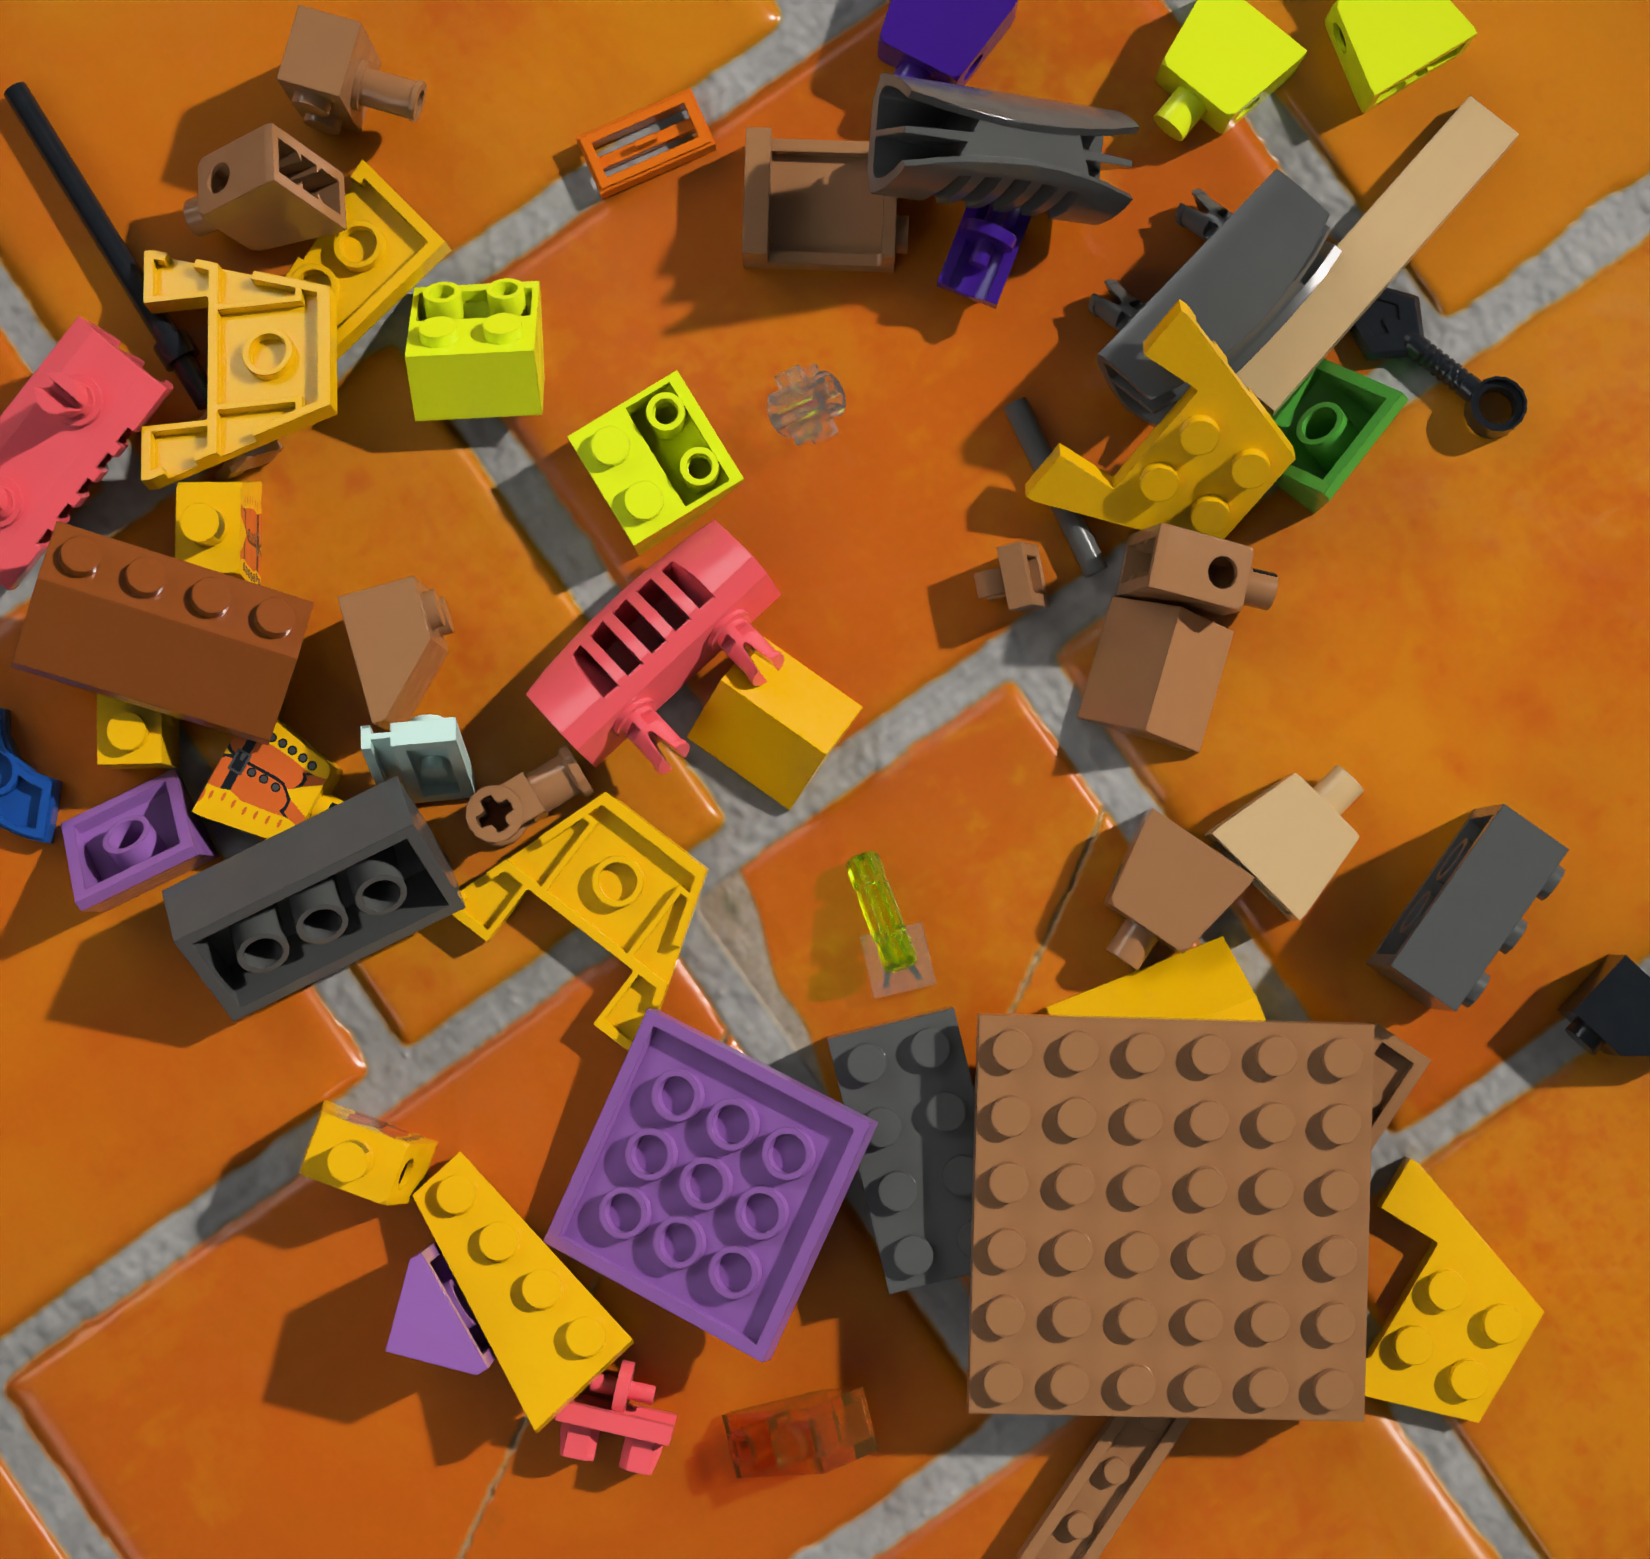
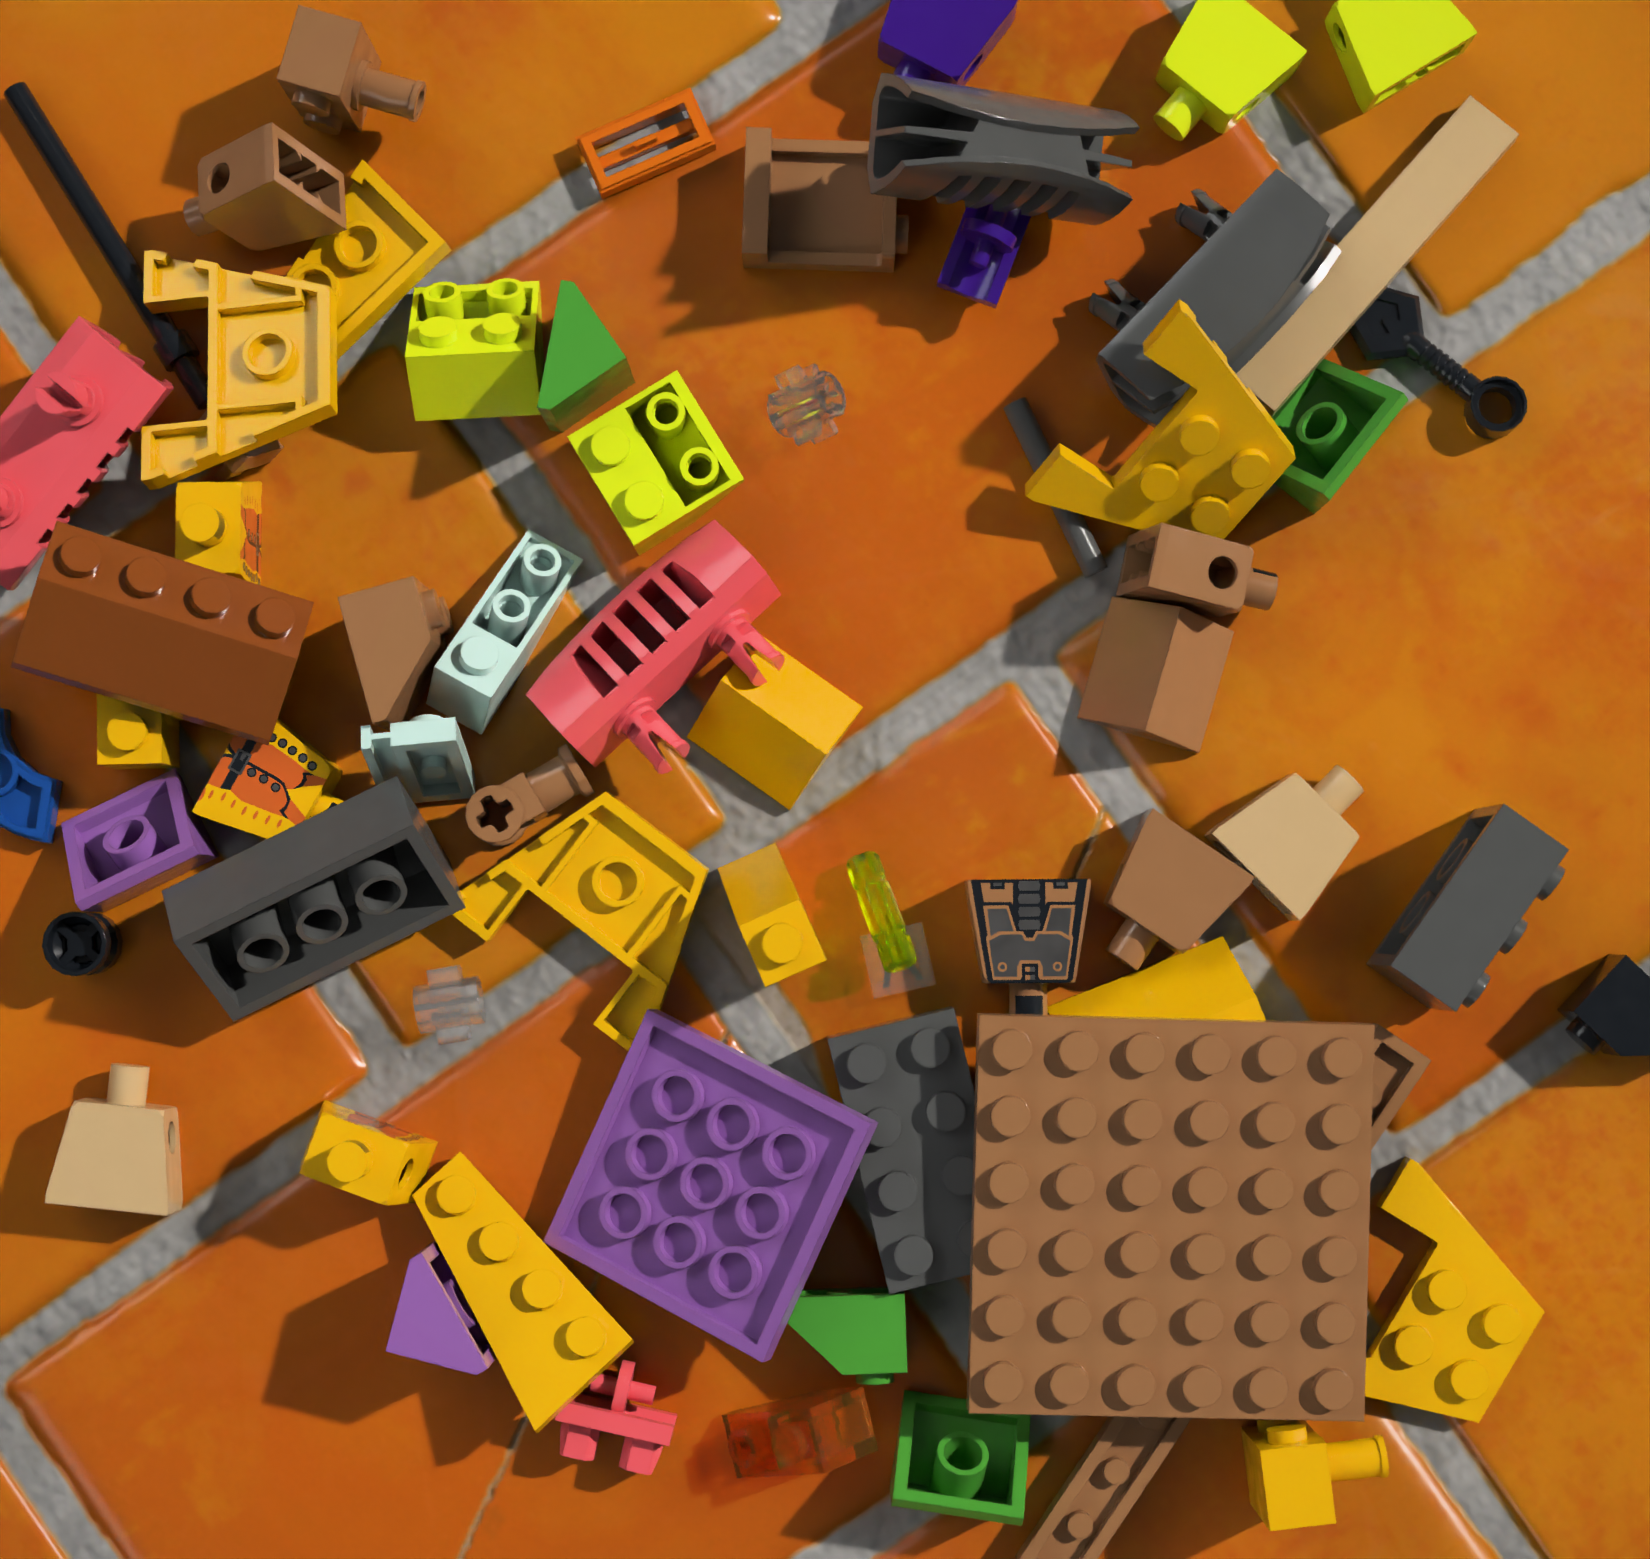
(70, 943): none -> black wheel
(120, 1150): none -> tan torso
(449, 1004): none -> clear gear
(502, 632): none -> light aqua slope
(581, 363): none -> bright green slope
(771, 915): none -> yellow slope
(855, 1330): none -> bright green slope
(960, 1460): none -> bright green slope
(1017, 579): medium nougat tile -> none
(1028, 935): none -> torso
(1294, 1468): none -> yellow brick

